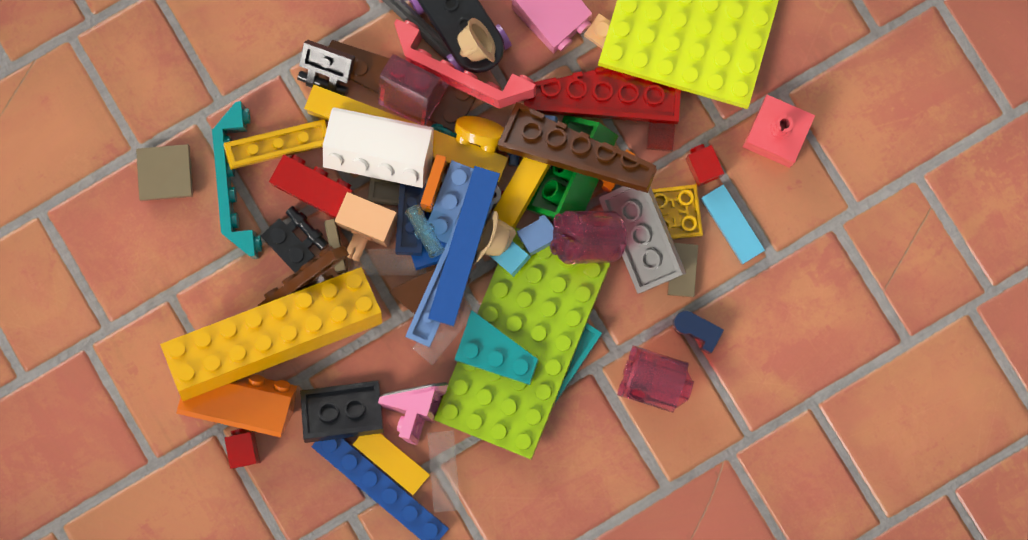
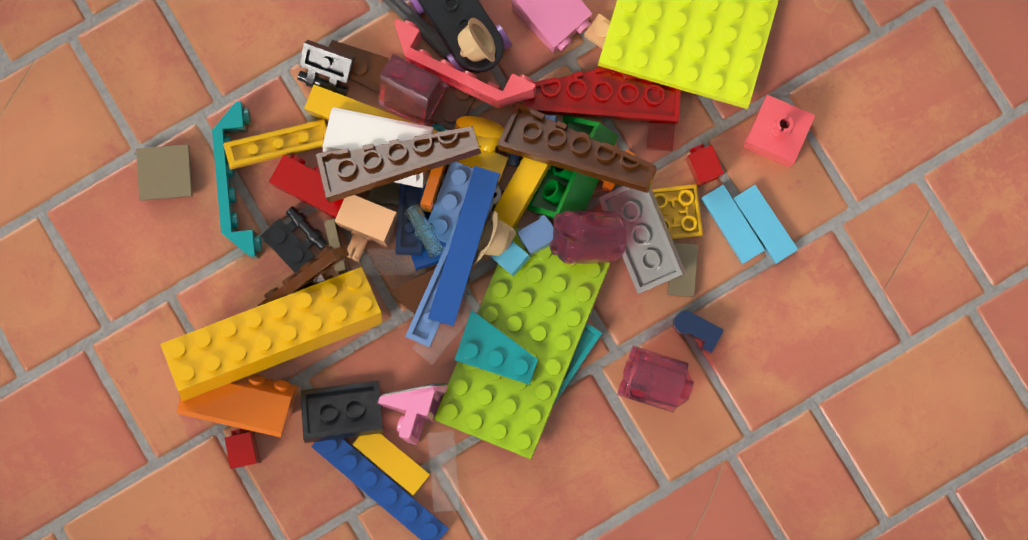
(358, 170): none -> wing
(765, 224): none -> medium azure tile

